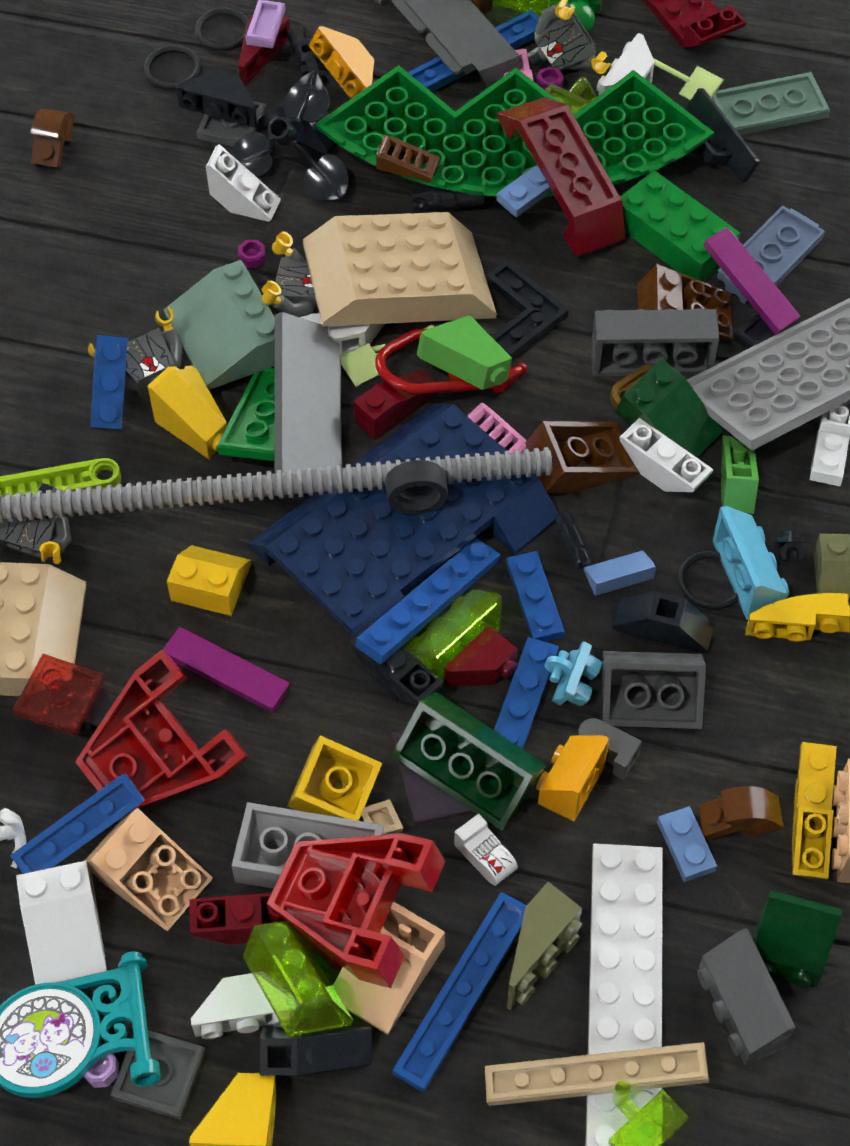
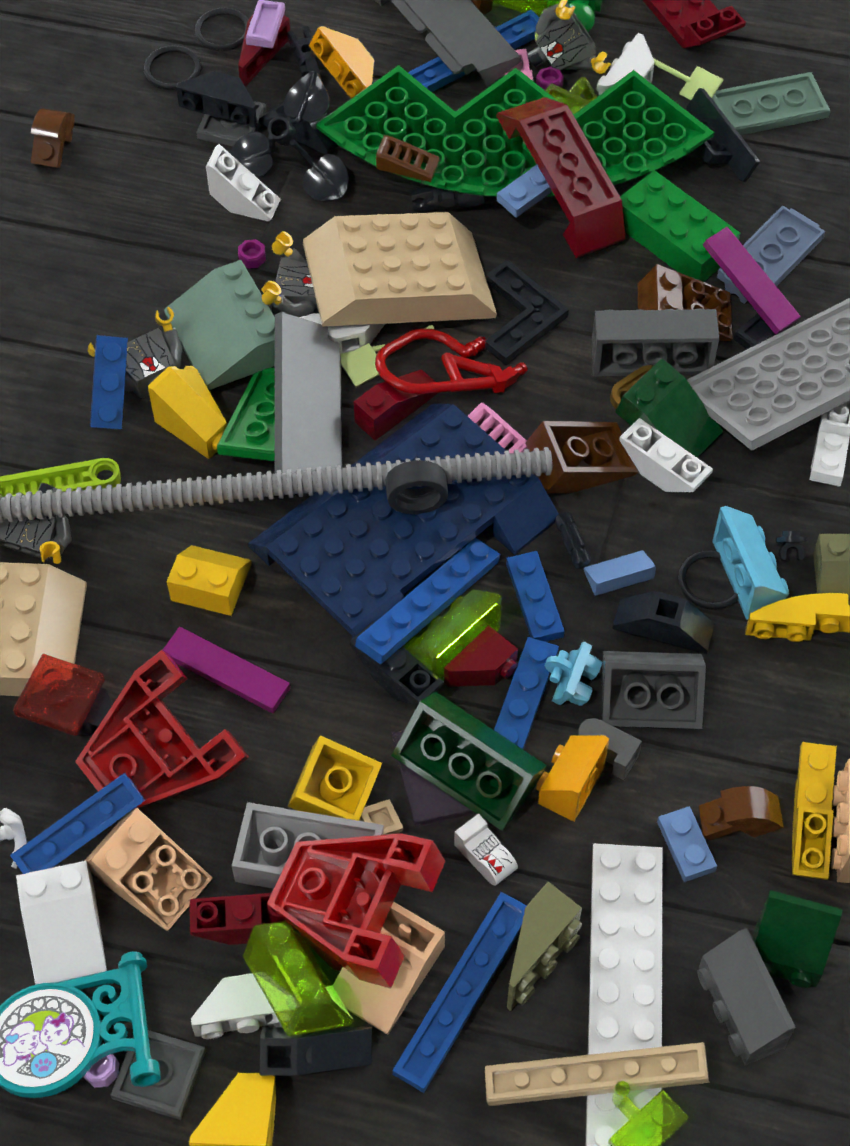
(465, 352): bright green slope -> none
(738, 475): bright green slope -> none

